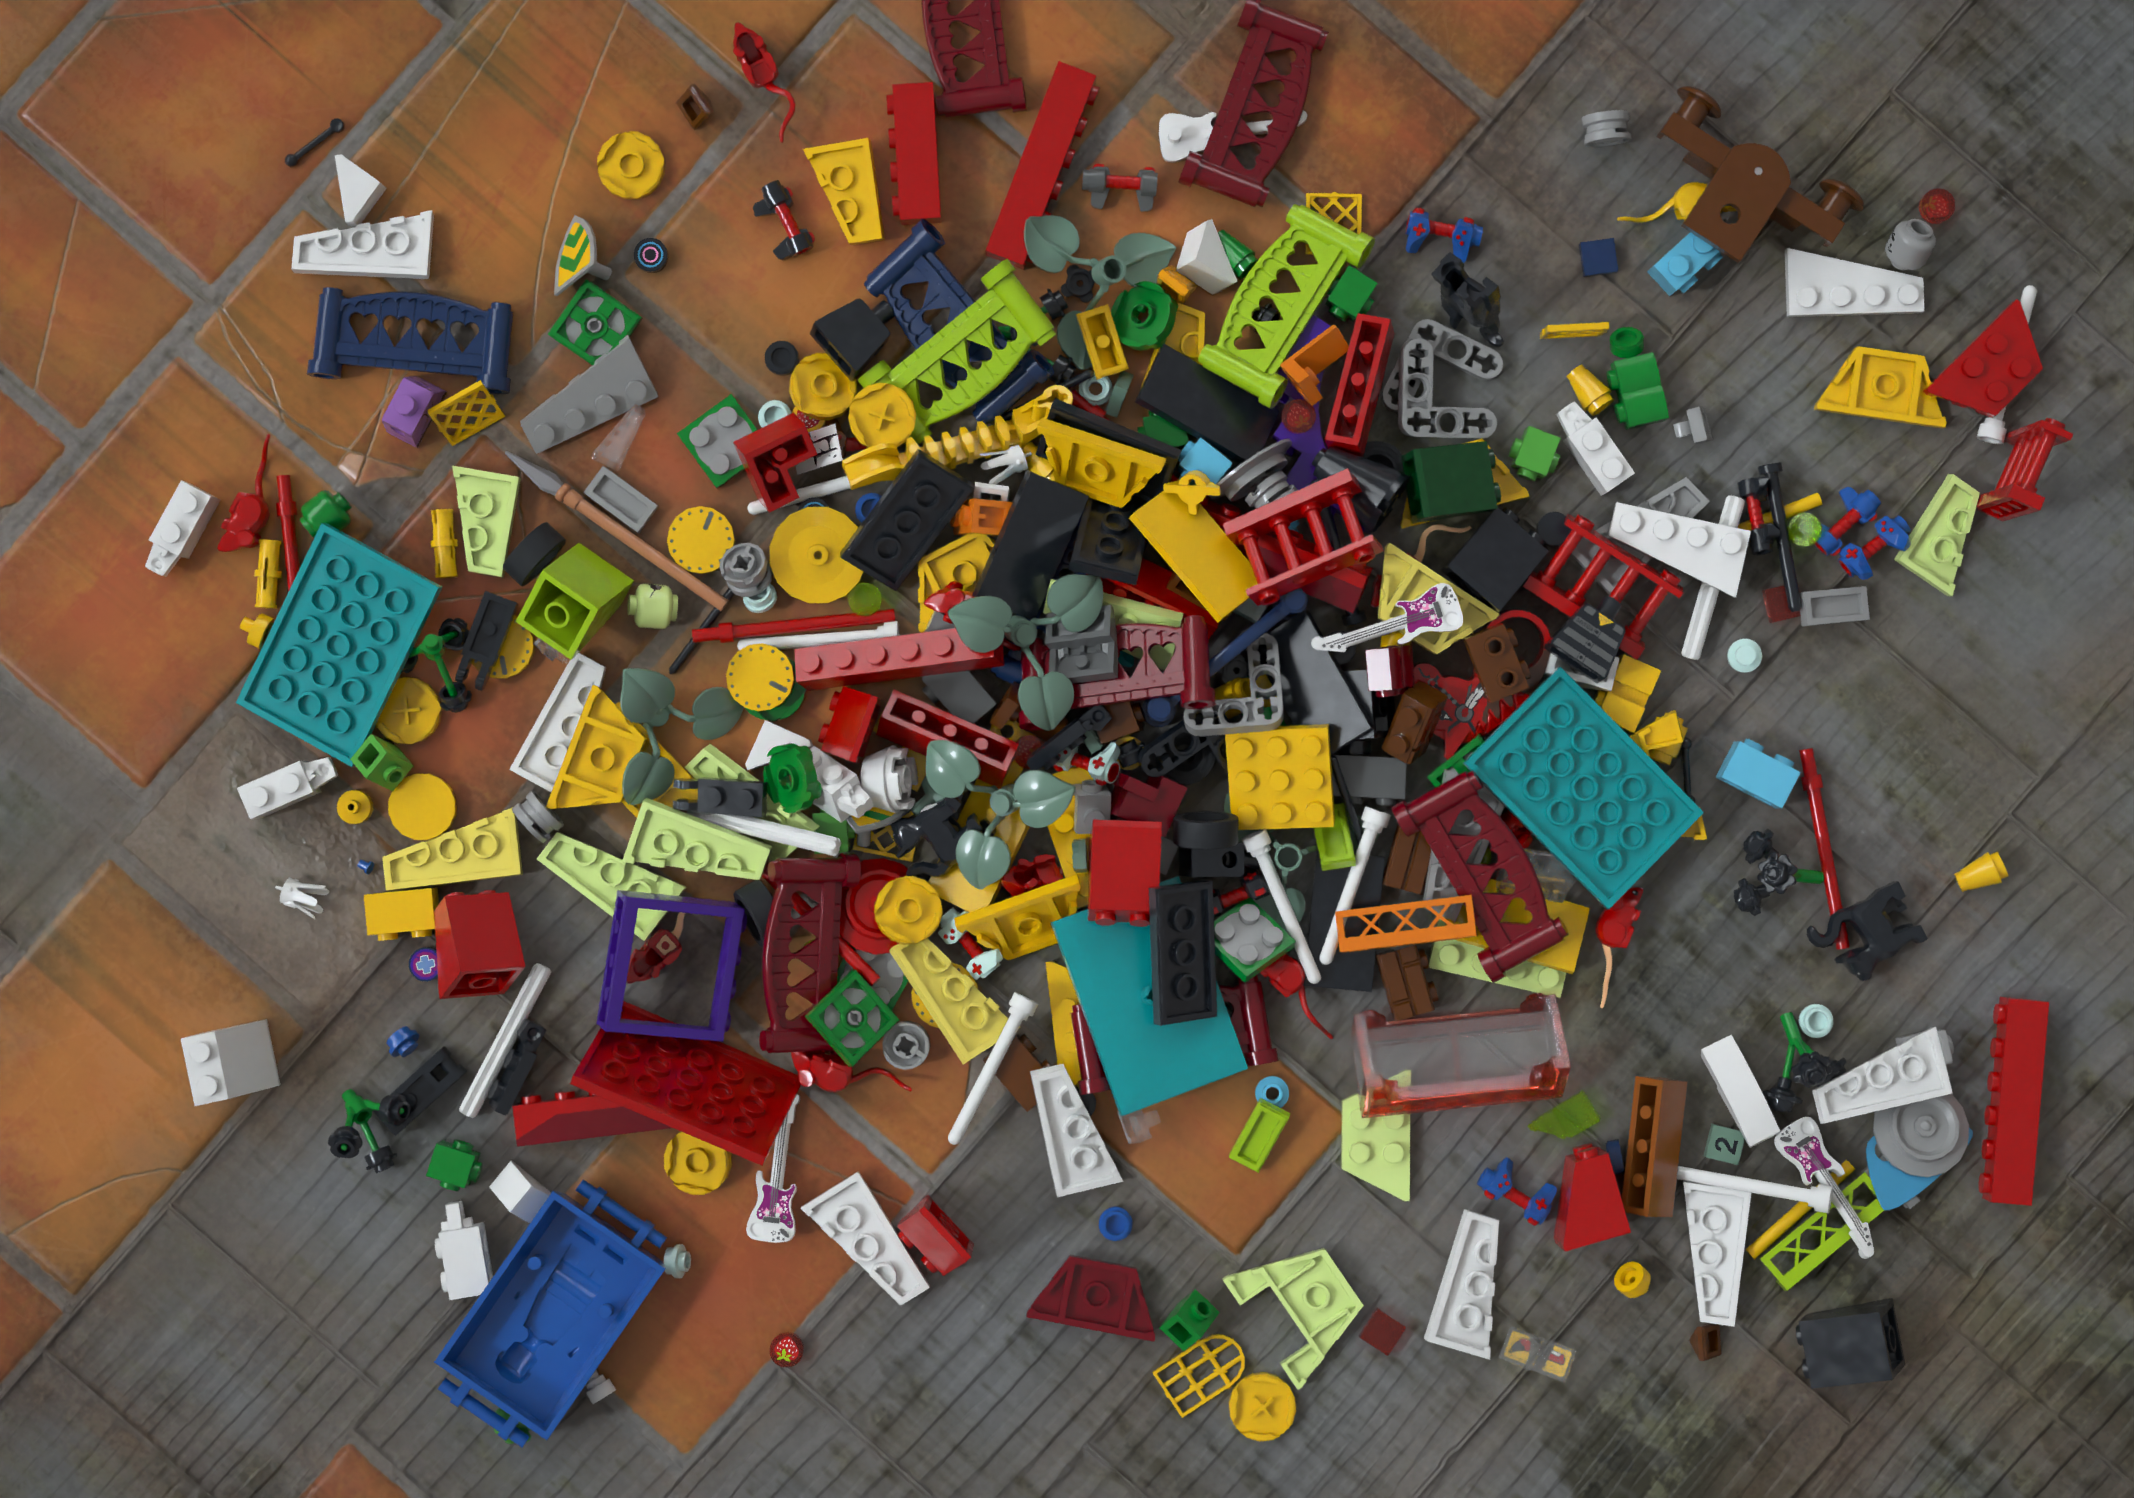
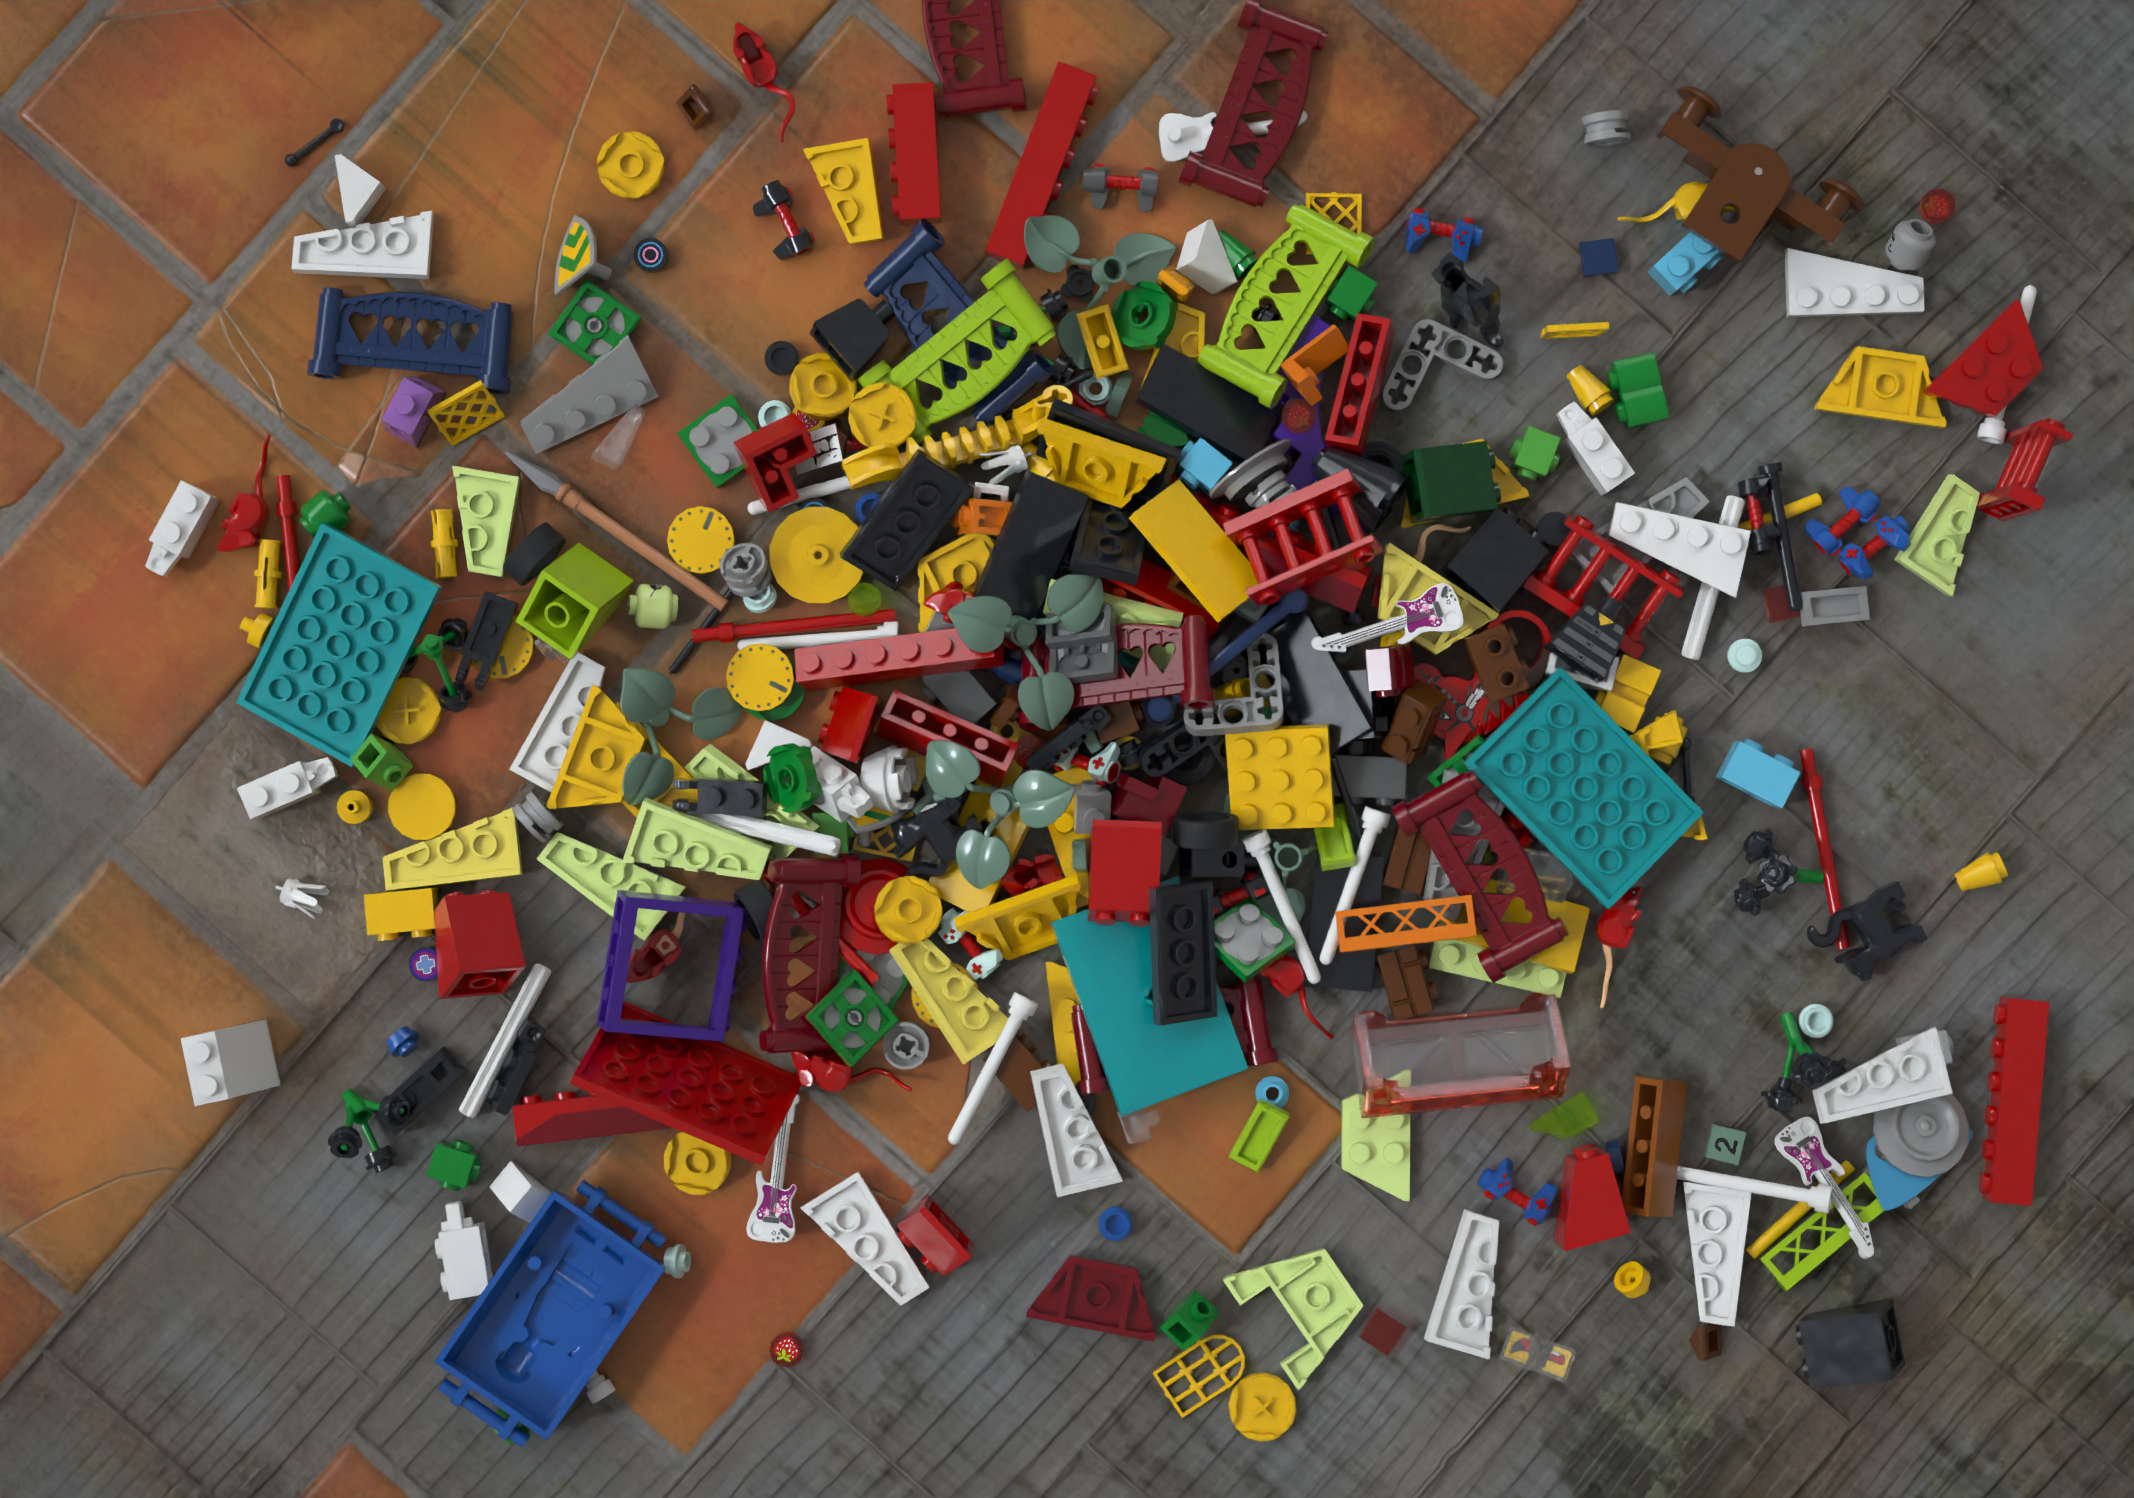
(368, 867): blue piece -> none
(621, 499): light grey tile -> none
(1193, 493): yellow piece -> none
(1423, 404): light grey beam -> none
(1626, 342): green tile -> none
(1696, 426): light grey tile -> none
(1740, 1091): white slope -> none
(1804, 529): clear neon green plate -> none

